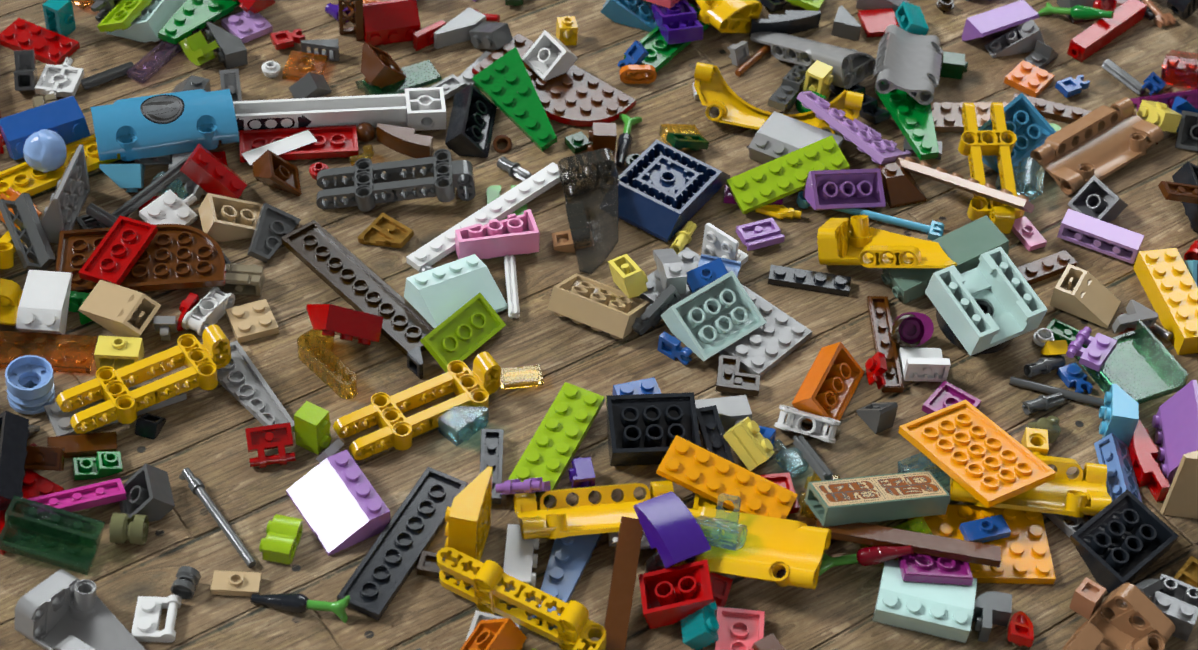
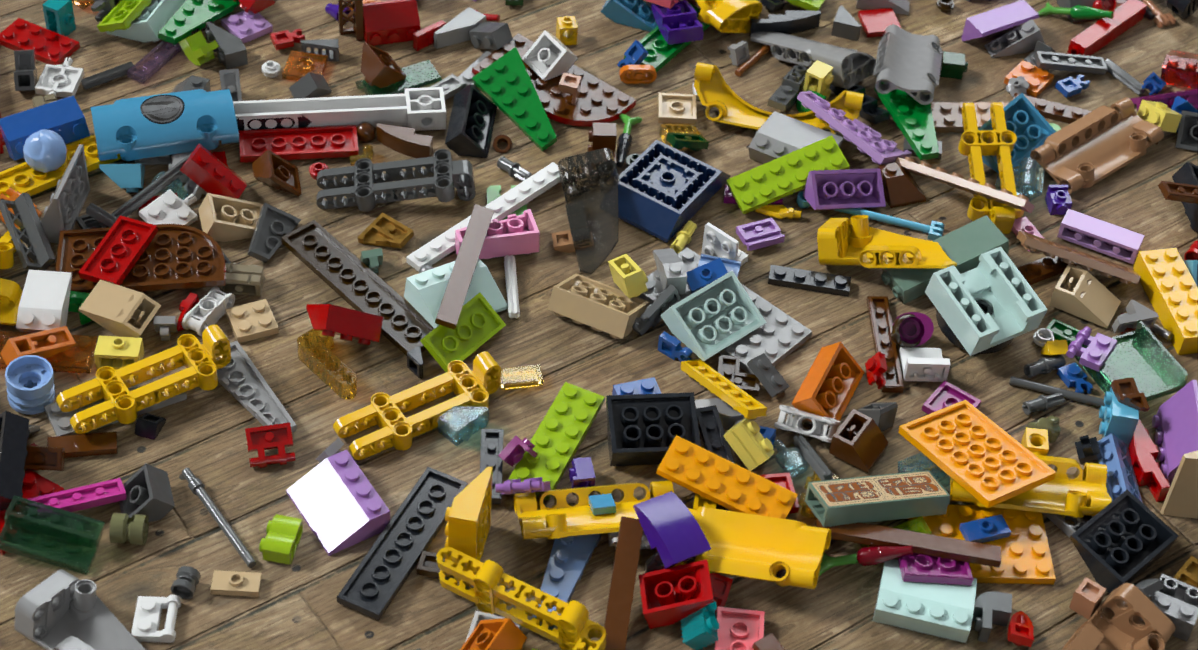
(40, 343): none -> orange slope
(103, 465): green slope -> none
(281, 146): white sticker -> none
(300, 603): black piece -> none
(312, 427): lime brick -> none
(372, 259): none -> sand green tile
(464, 267): none -> tile
(515, 449): none -> magenta bracket
(520, 556): white brick -> none
(570, 84): none -> nougat panel
(577, 142): dark green plate -> none
(602, 504): none -> dark azure tile
(677, 108): none -> tan plate
(724, 389): none -> yellow plate
(724, 529): clear light blue piece -> none
(768, 375): none -> dark grey plate
(858, 441): none -> reddish brown slope
(911, 19): teal brick -> none
(1021, 86): none -> light grey plant
(1058, 199): none -> dark purple brick
(1070, 62): none -> dark grey plate
(1083, 259): none -> medium nougat plate
(1088, 449): none -> black tile
(1097, 201): dark grey slope -> none
(1128, 394): none -> reddish brown slope

